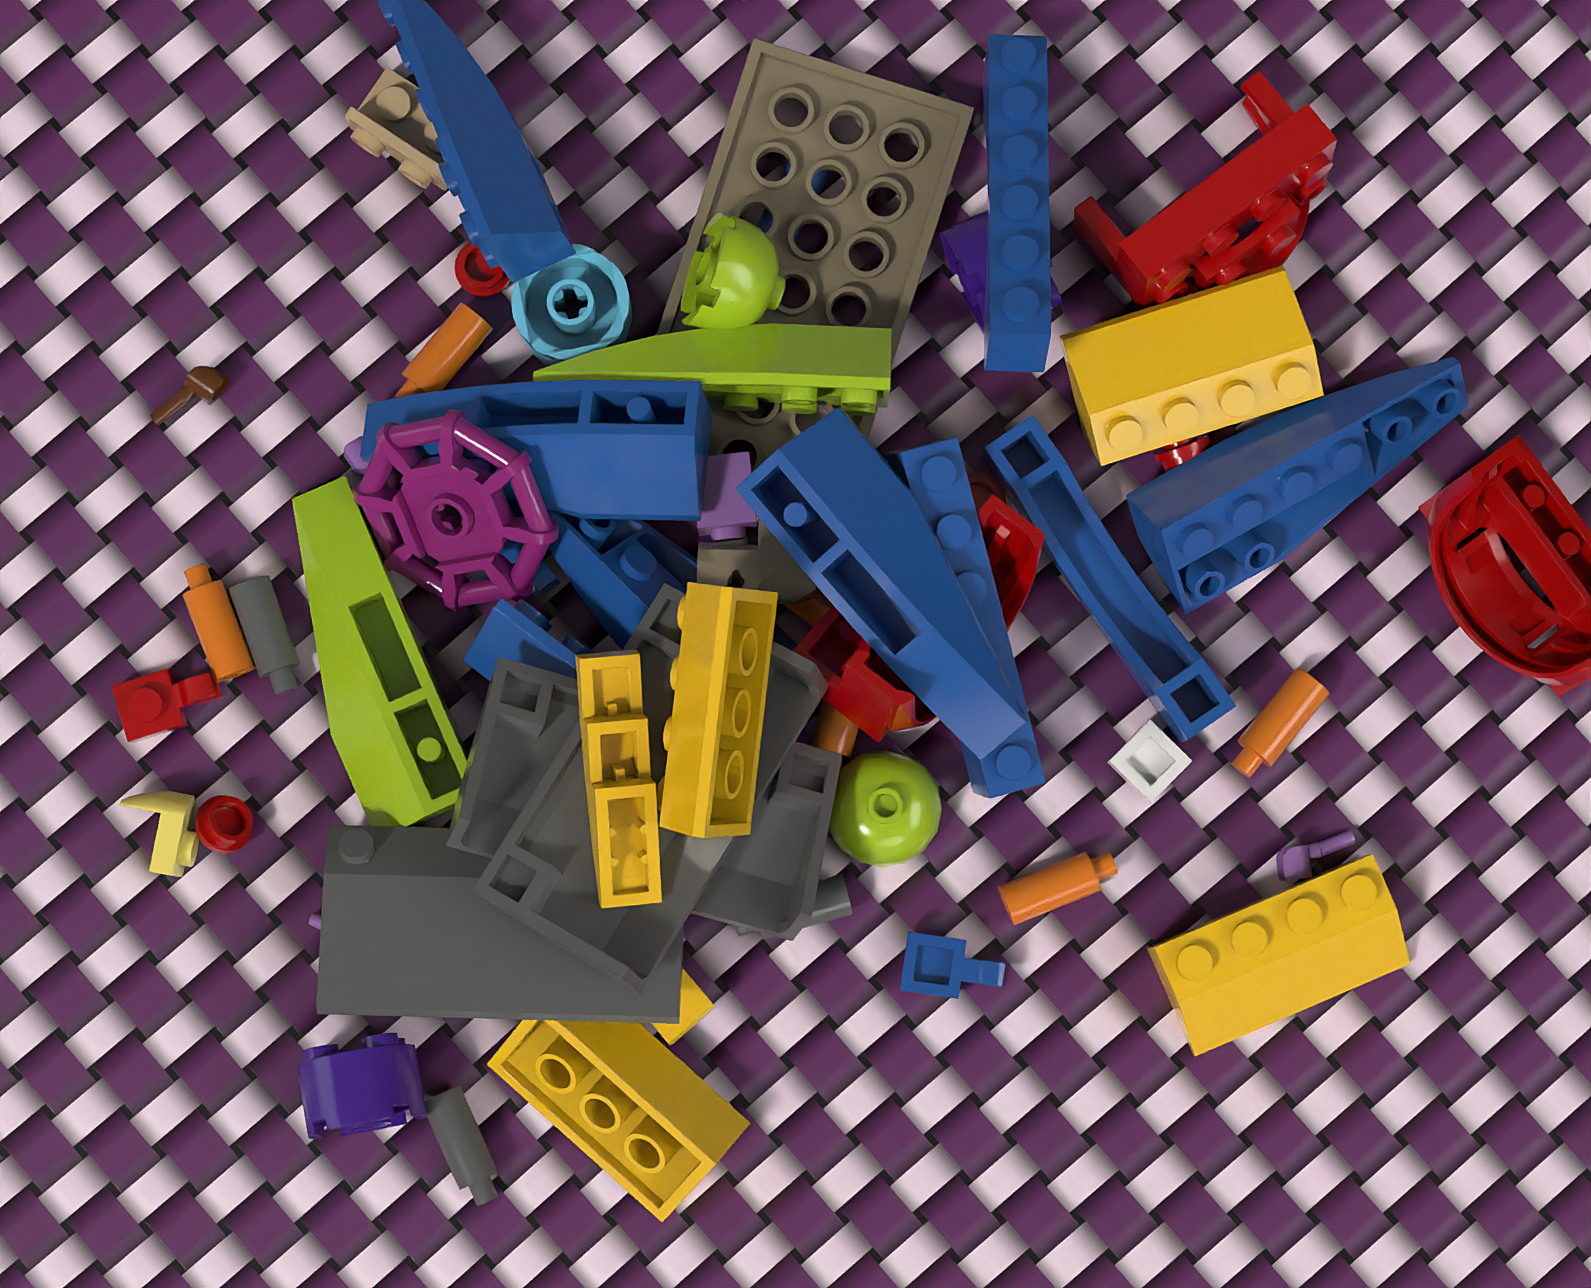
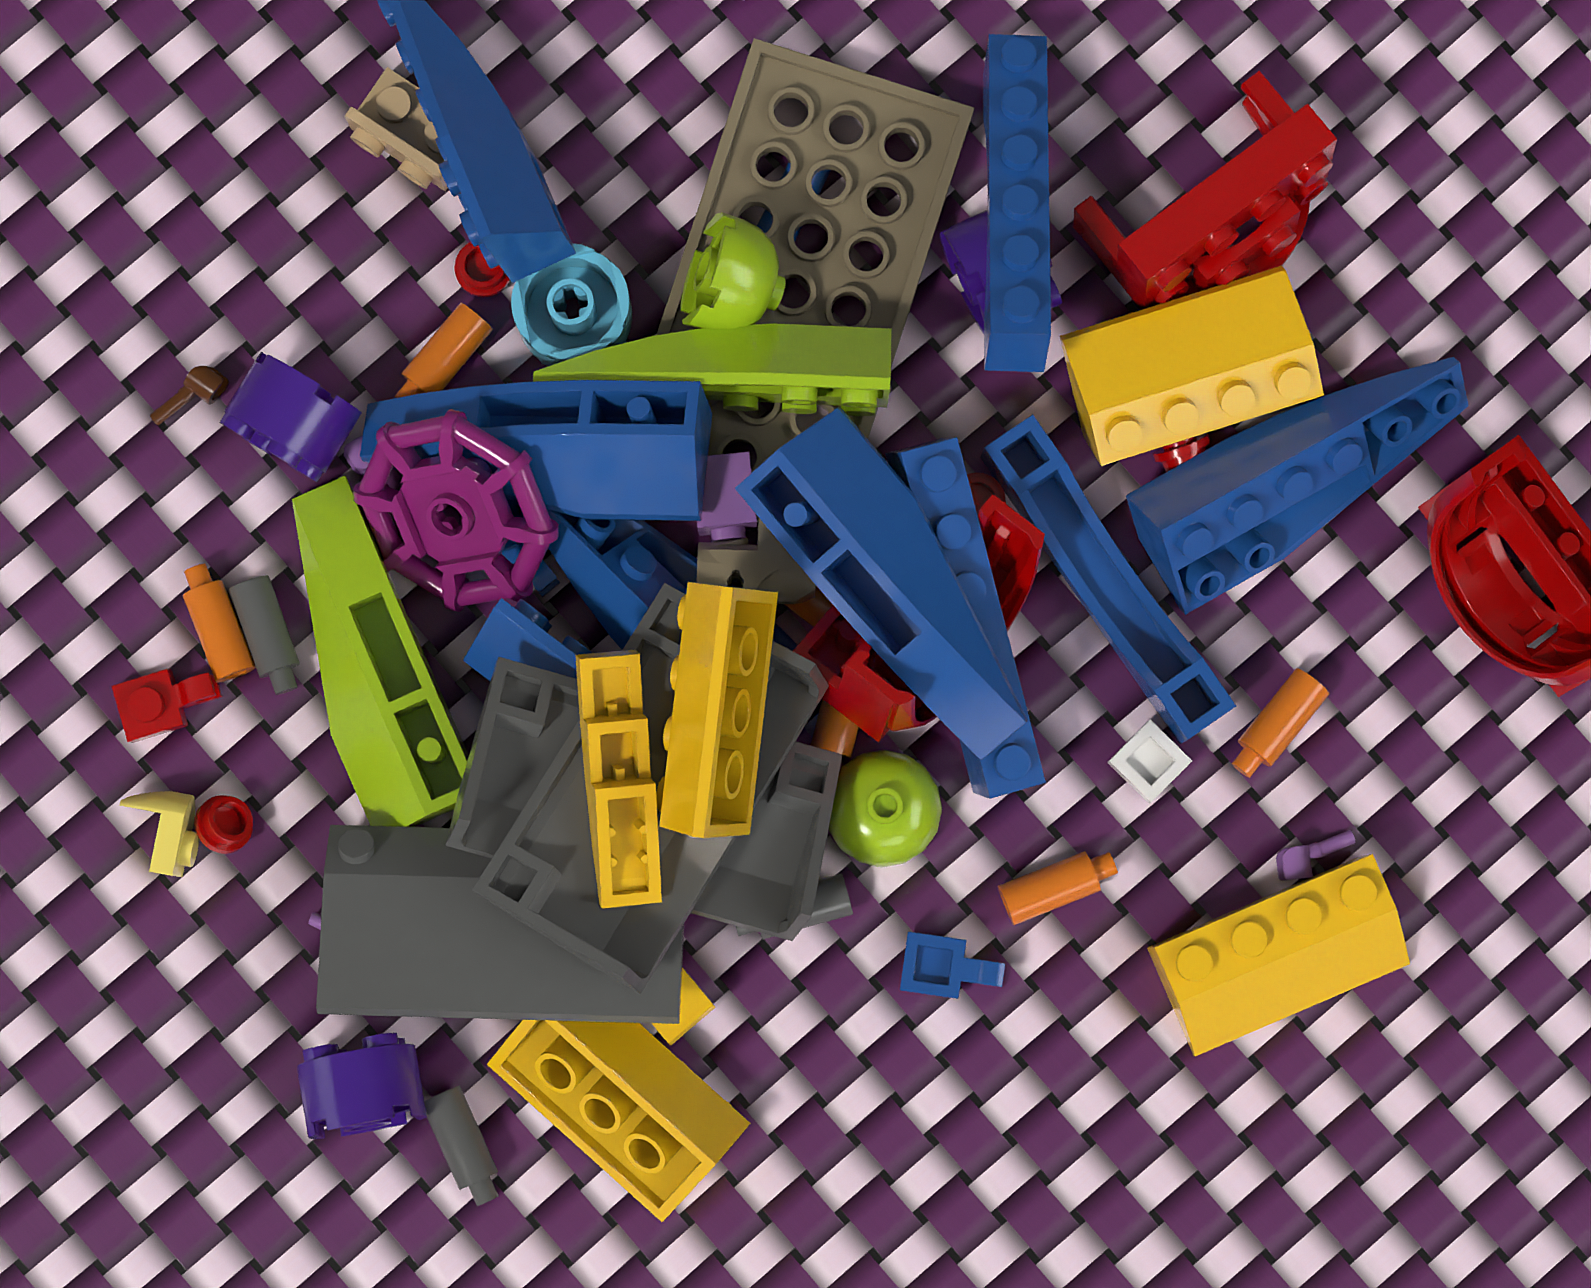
(290, 416): none -> dark purple brick

